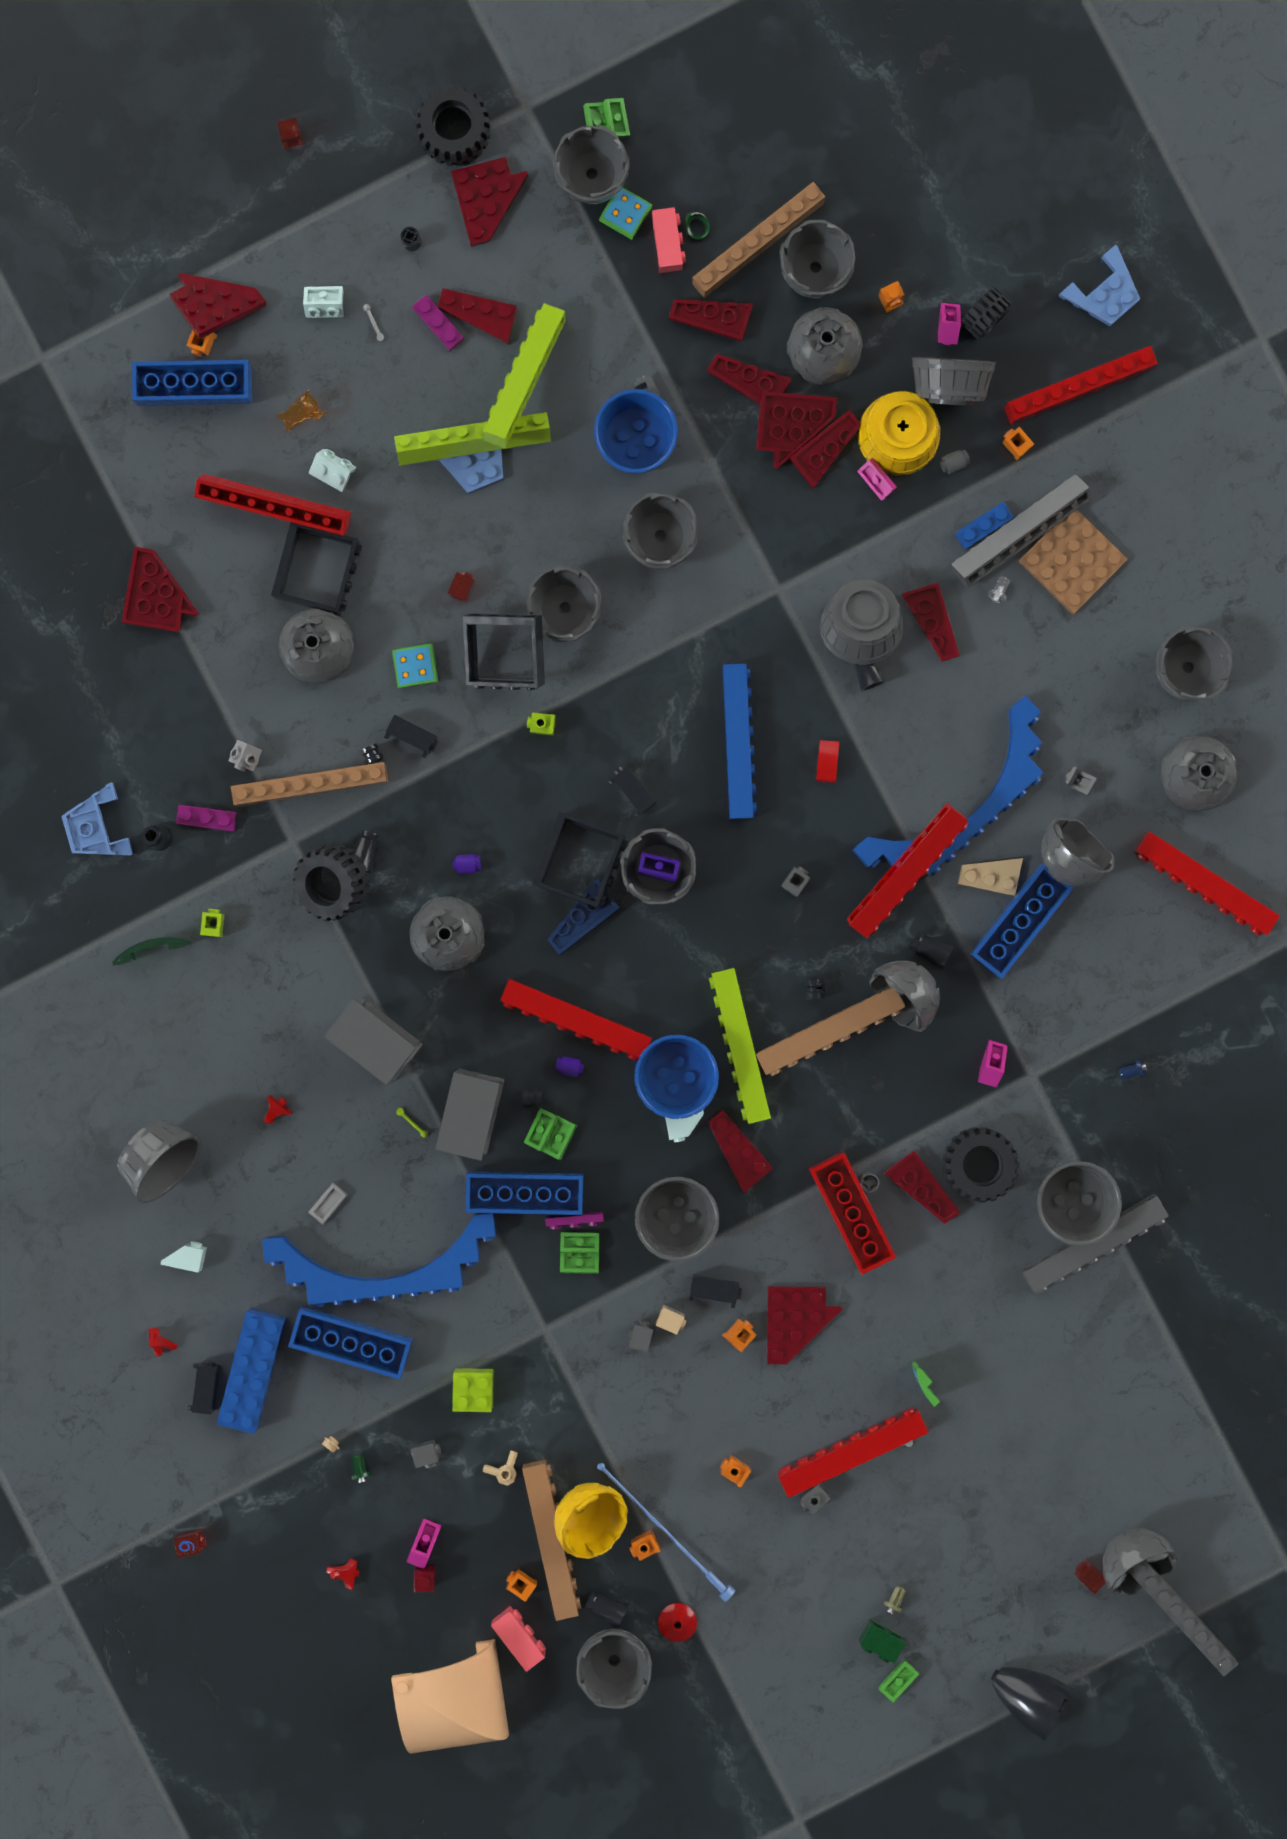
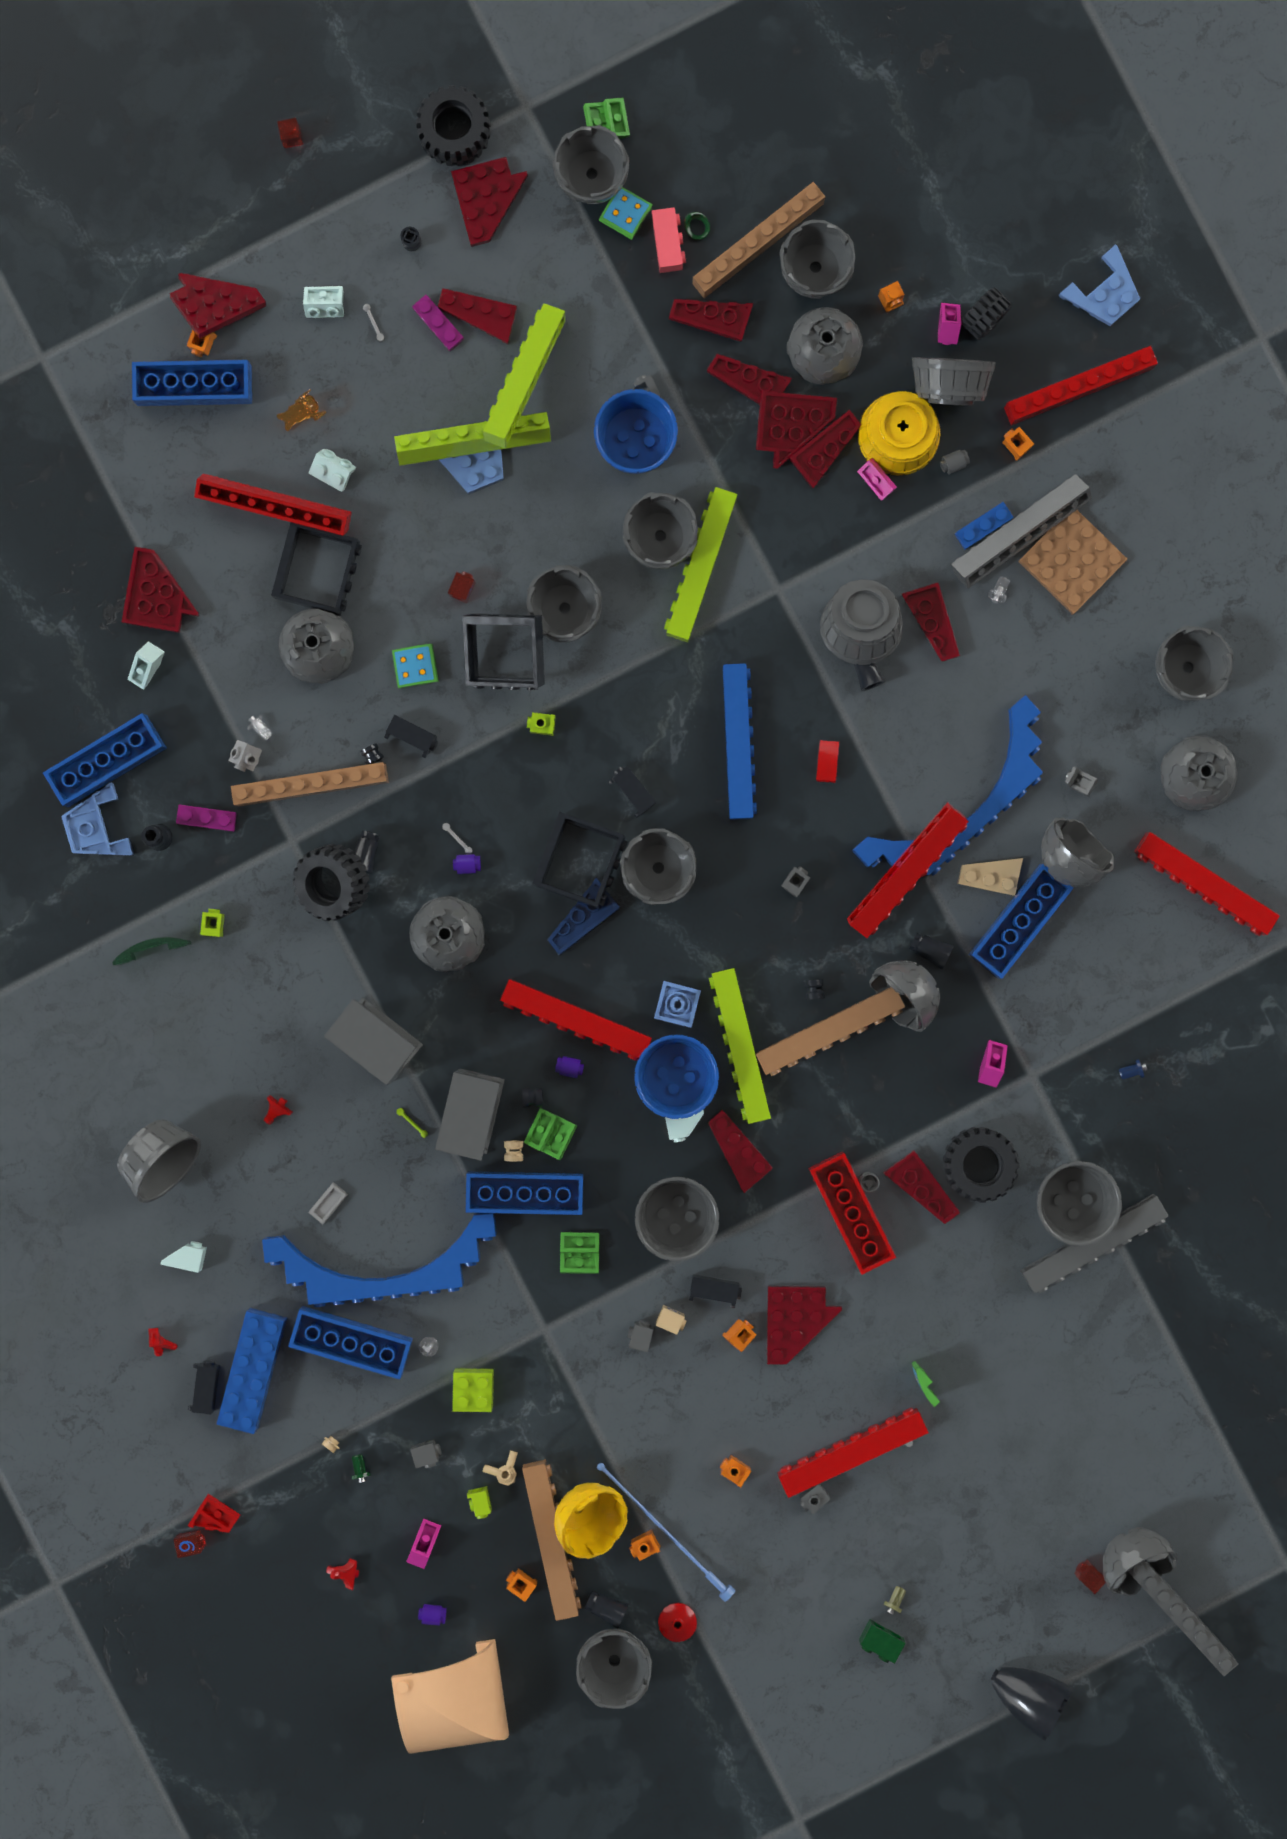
(104, 760): none -> blue brick
(145, 664): none -> light aqua slope
(214, 1515): none -> red wing
(259, 727): none -> clear piece
(425, 1579): dark red brick -> none
(428, 1346): none -> clear piece
(432, 1614): none -> dark purple brick
(468, 850): none -> light grey hinge
(480, 1502): none -> lime brick
(513, 1150): none -> tan wheel
(518, 1638): coral brick -> none
(556, 1222): magenta plate -> none
(658, 867): dark purple brick -> none
(677, 1004): none -> medium blue plate
(701, 564): none -> lime brick
(898, 1680): bright green plate -> none

